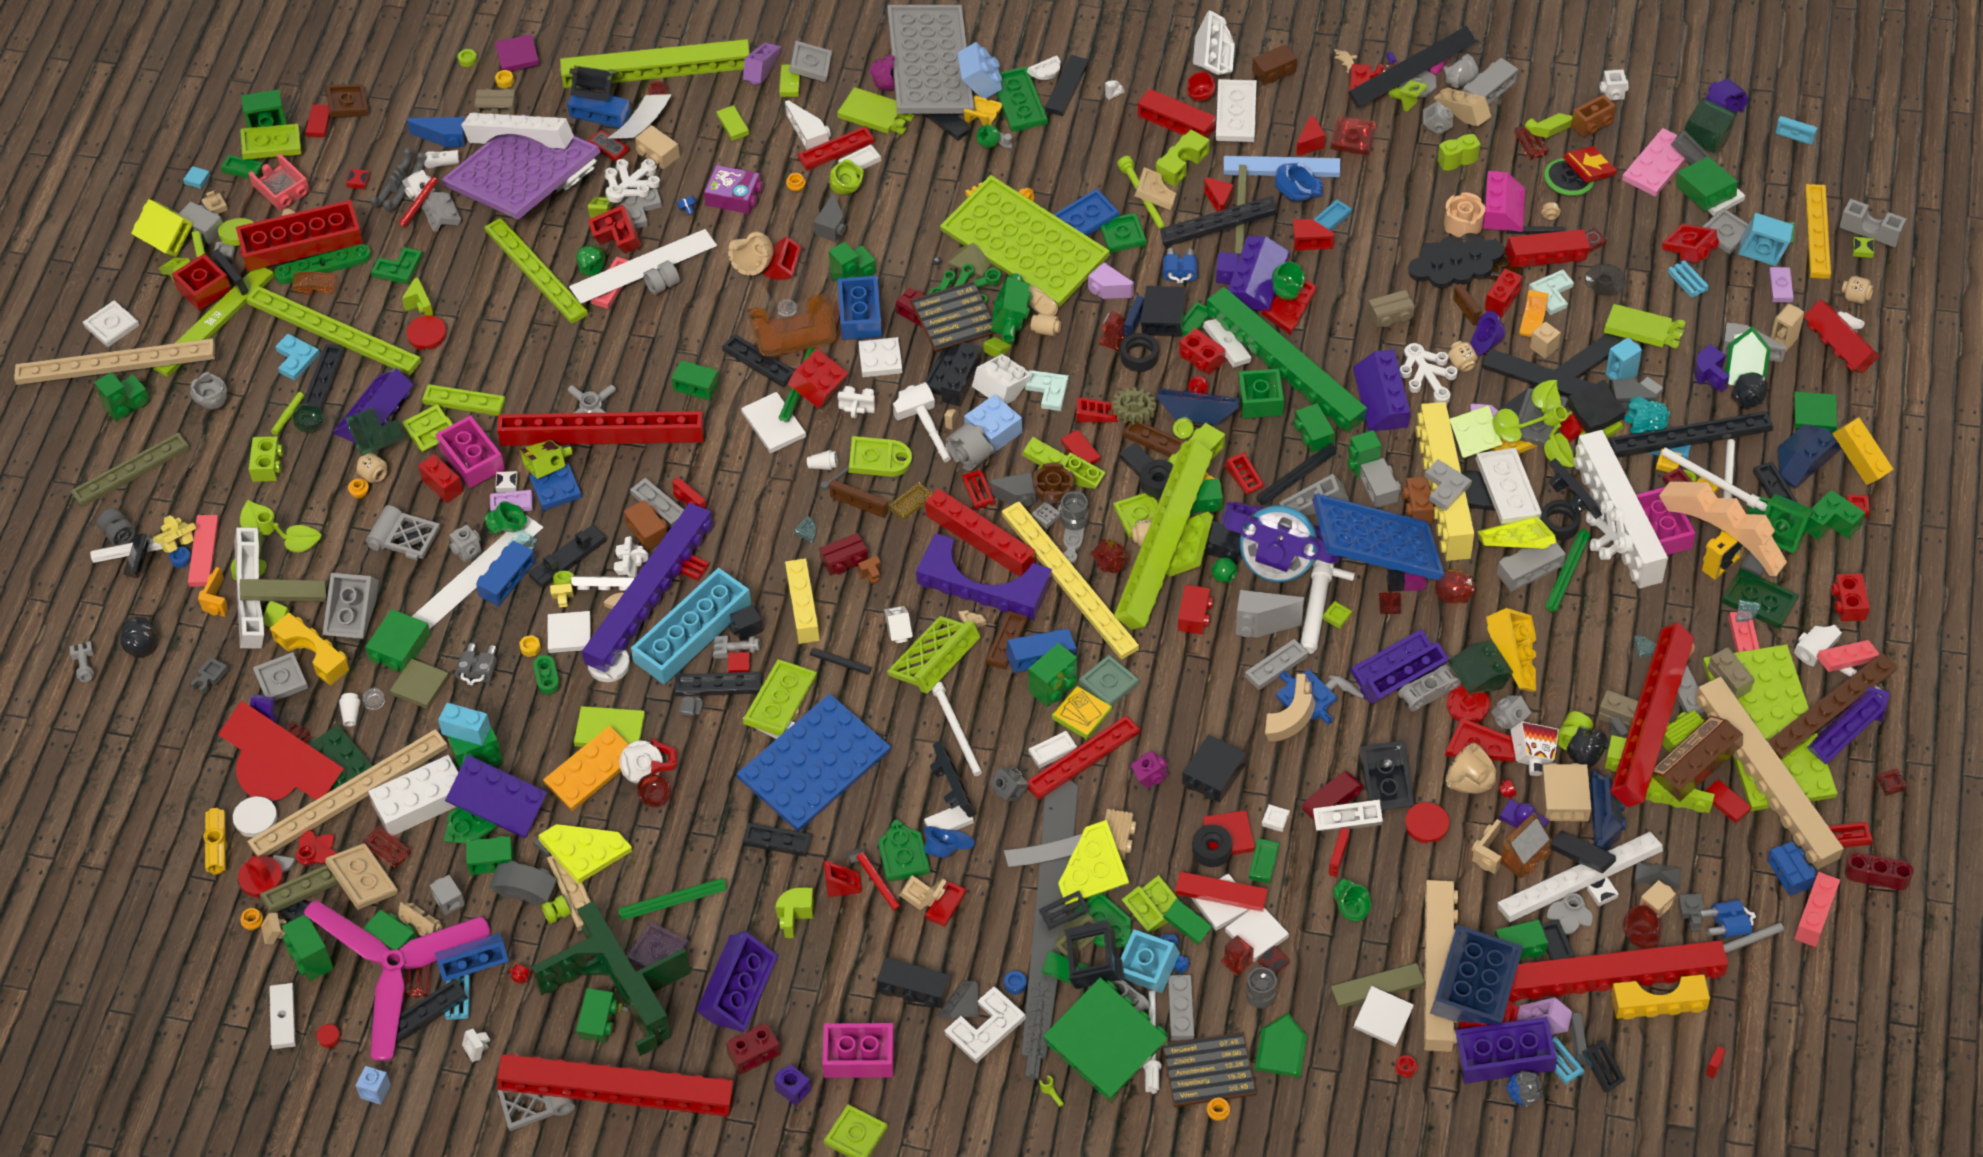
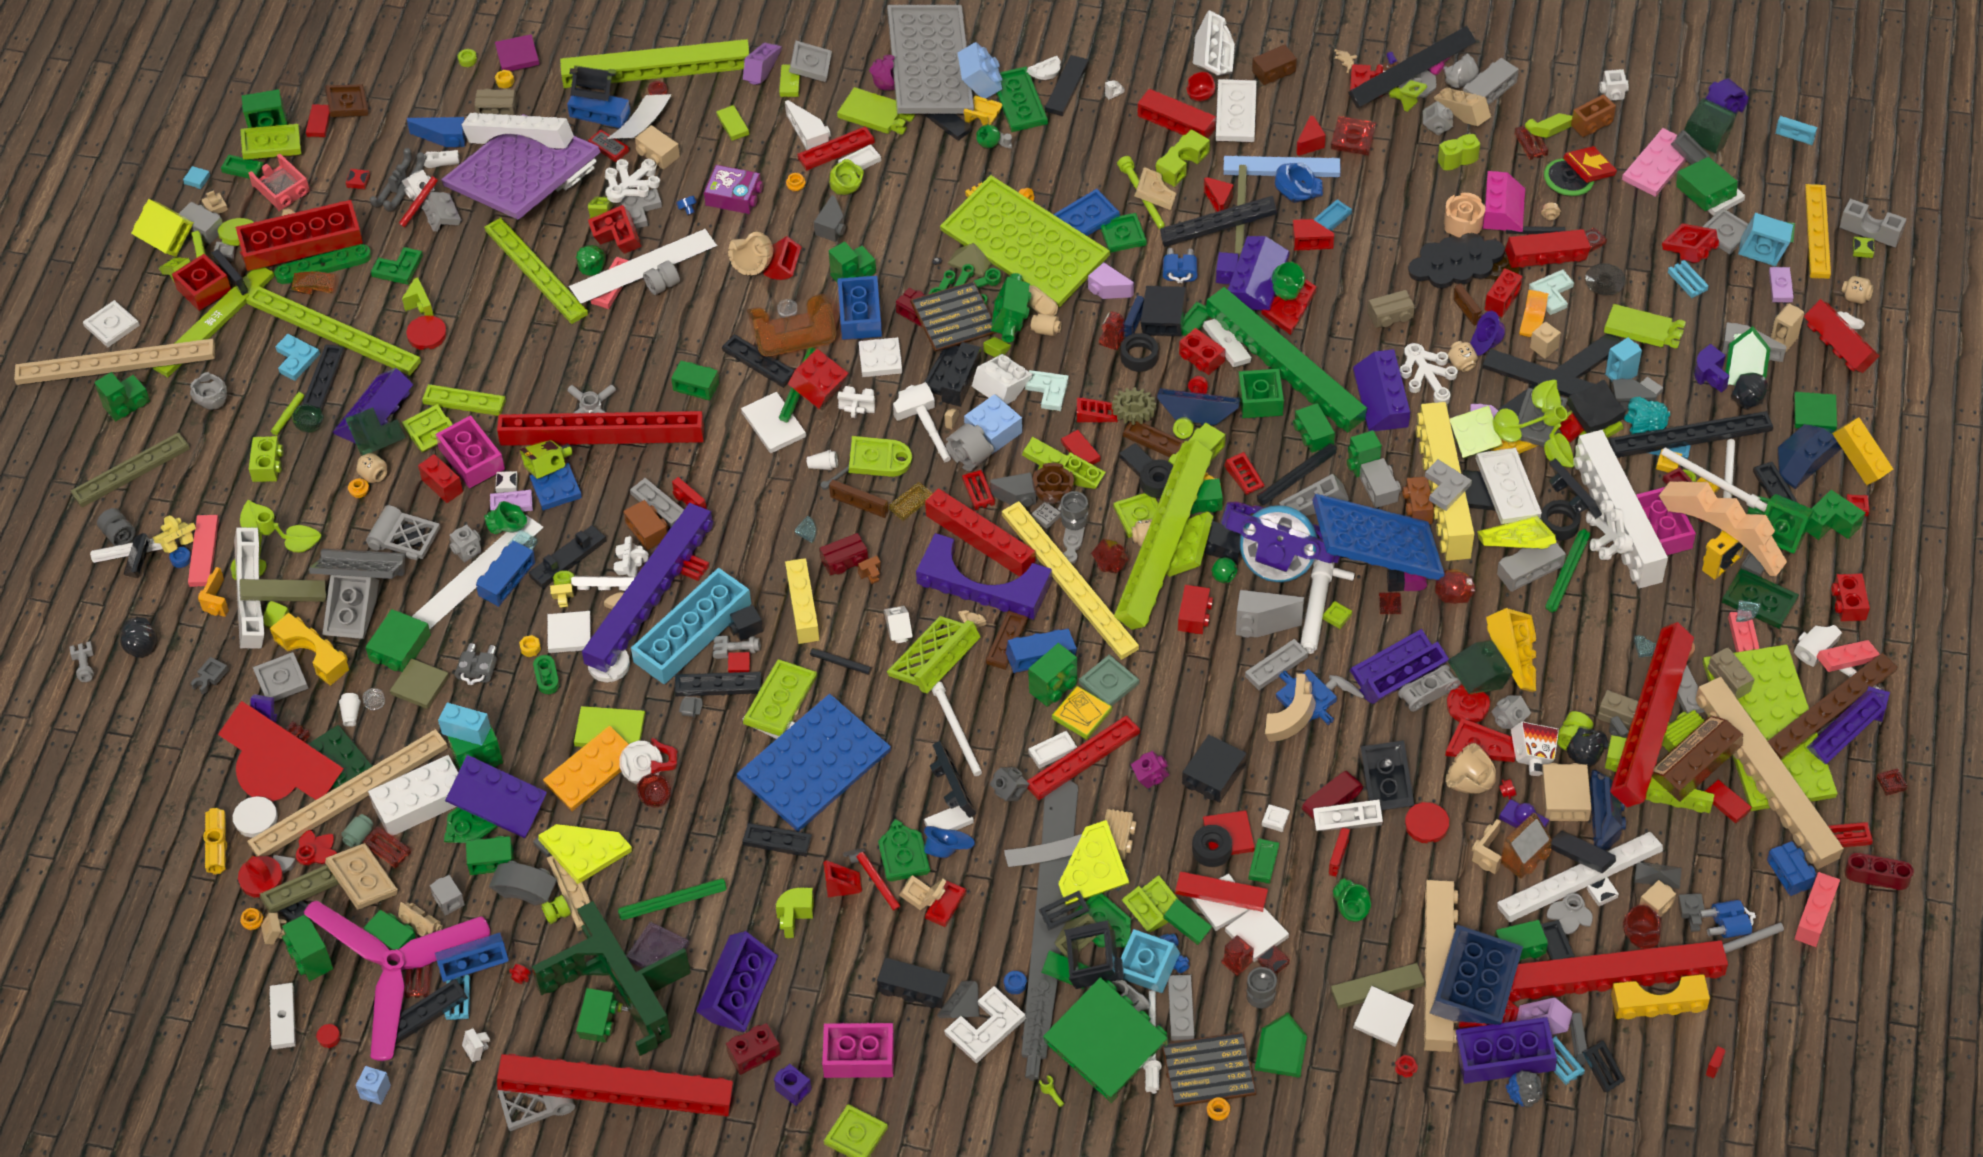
(357, 830): none -> sand green brick
(359, 563): none -> dark grey fence

